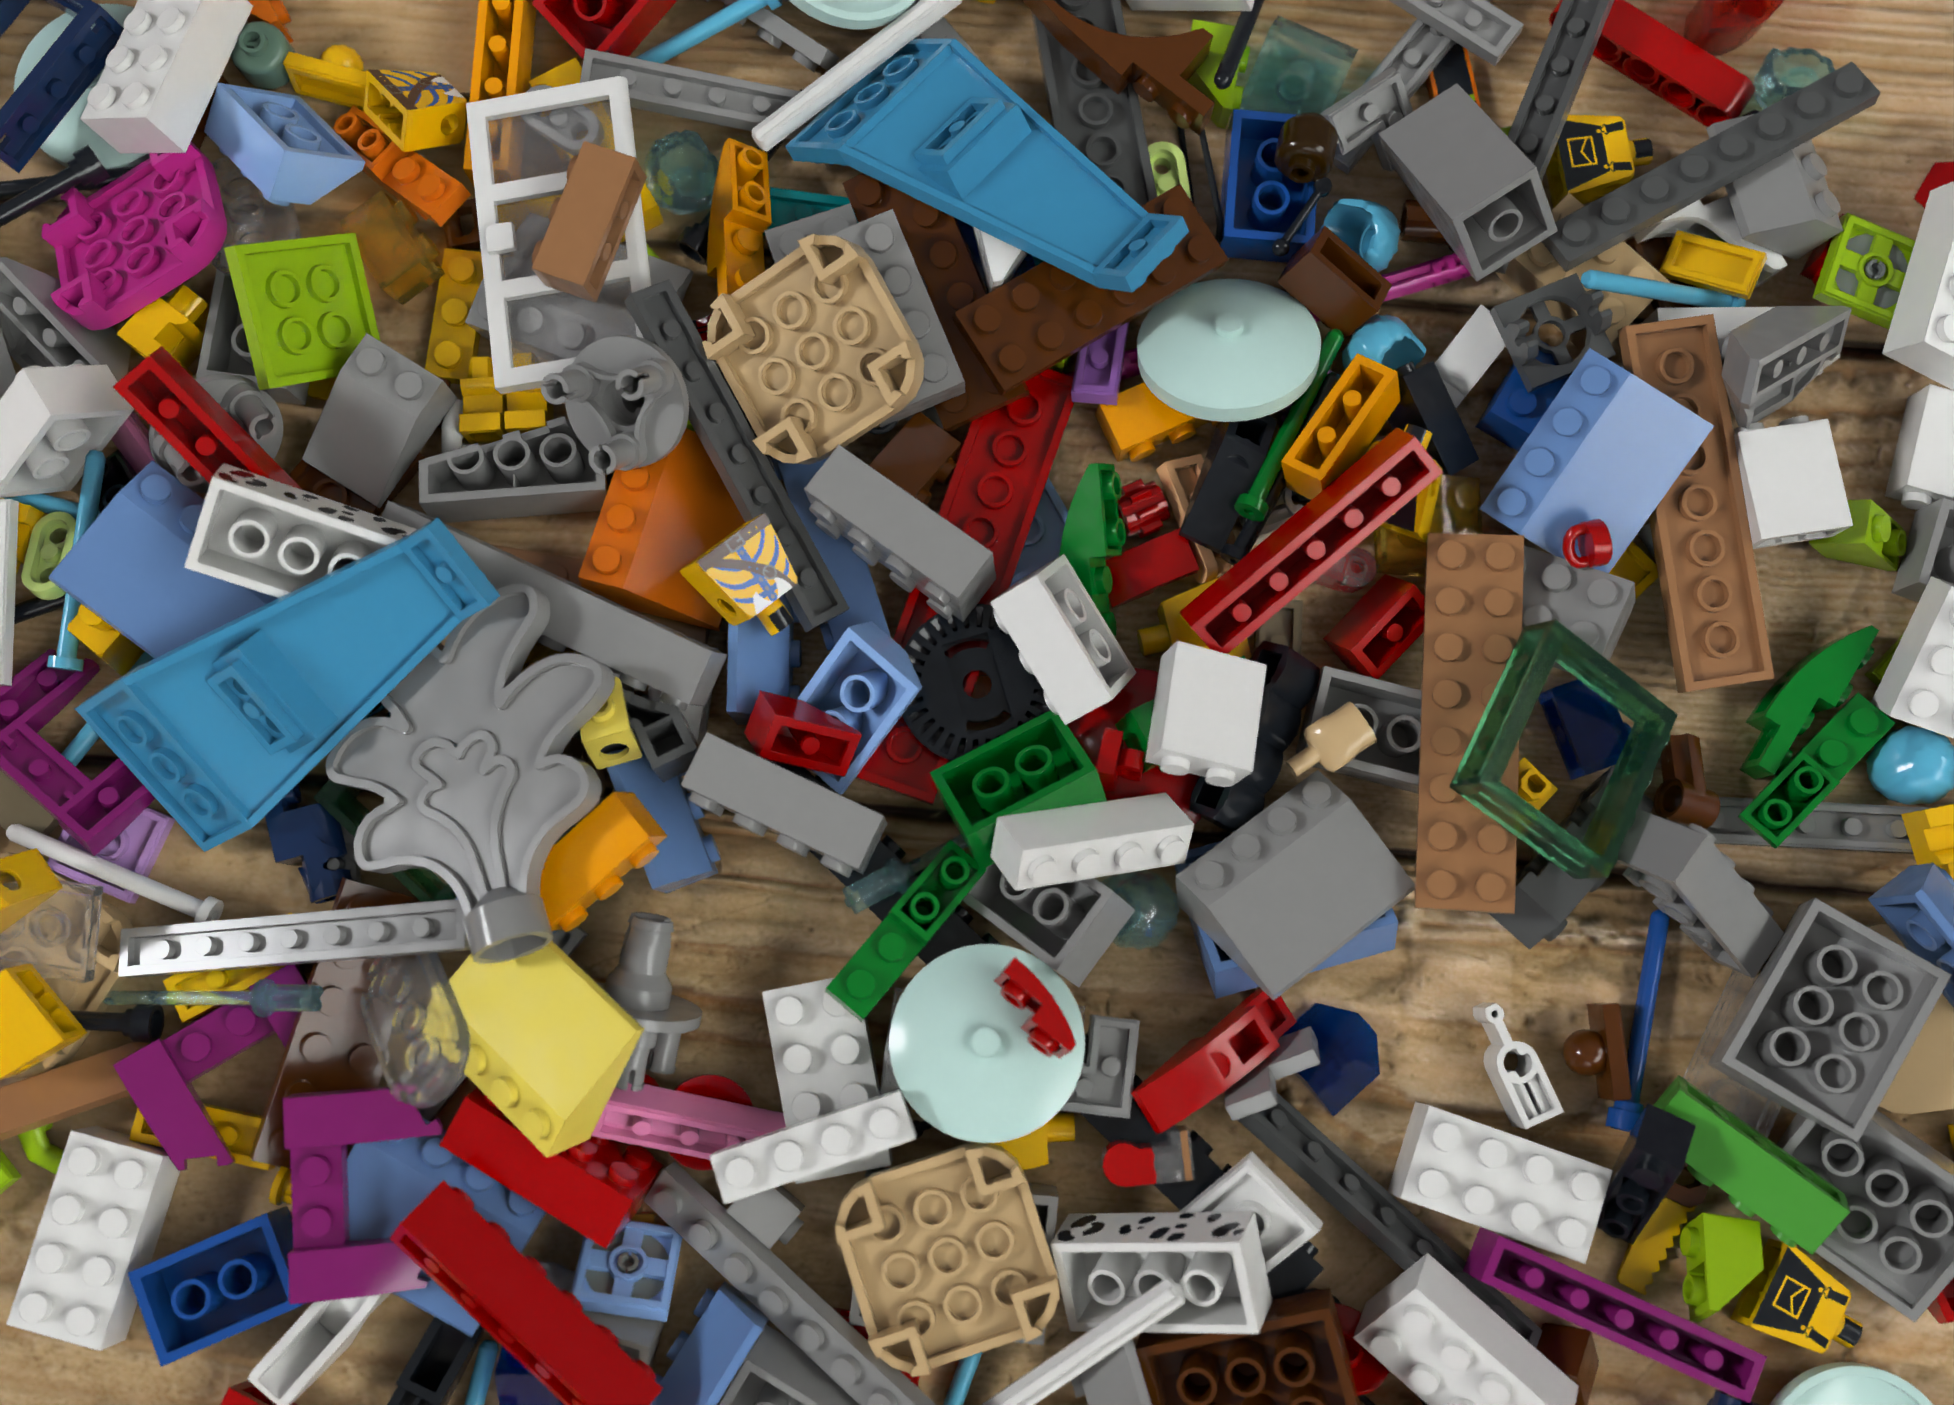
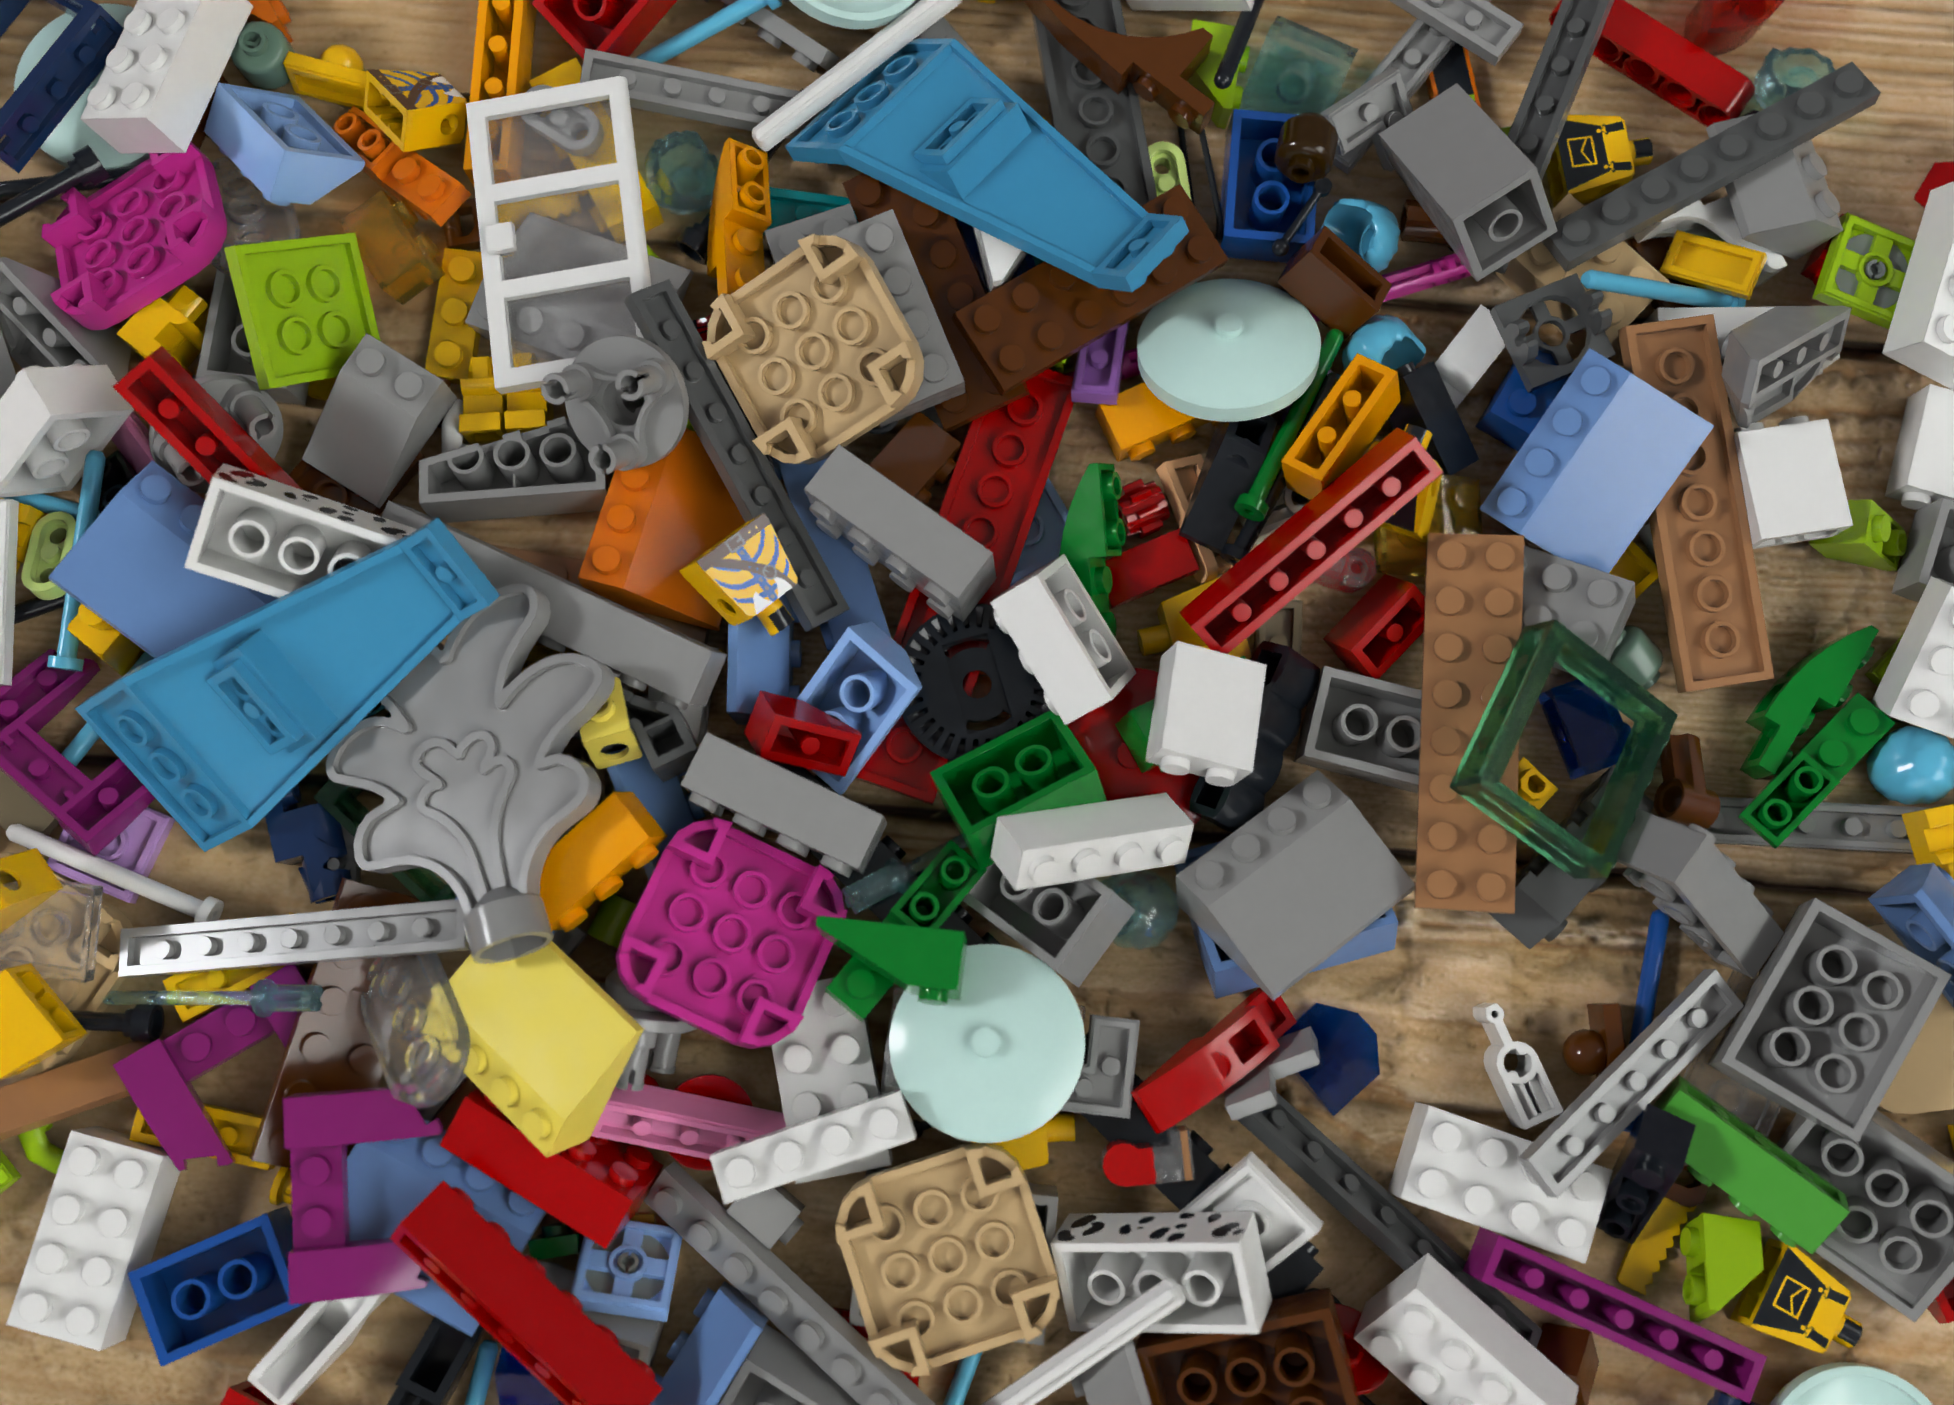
(555, 1241): none -> dark green plate
(588, 221): medium nougat brick -> none
(611, 919): none -> lime brick
(729, 935): none -> dark pink tile
(913, 957): none -> green slope
(1047, 1024): red slope -> none
(1117, 761): red tile -> none
(1333, 740): tan piece -> none
(1593, 544): red tile -> none
(1630, 1083): none -> light grey plate
(1638, 656): none -> sand green head

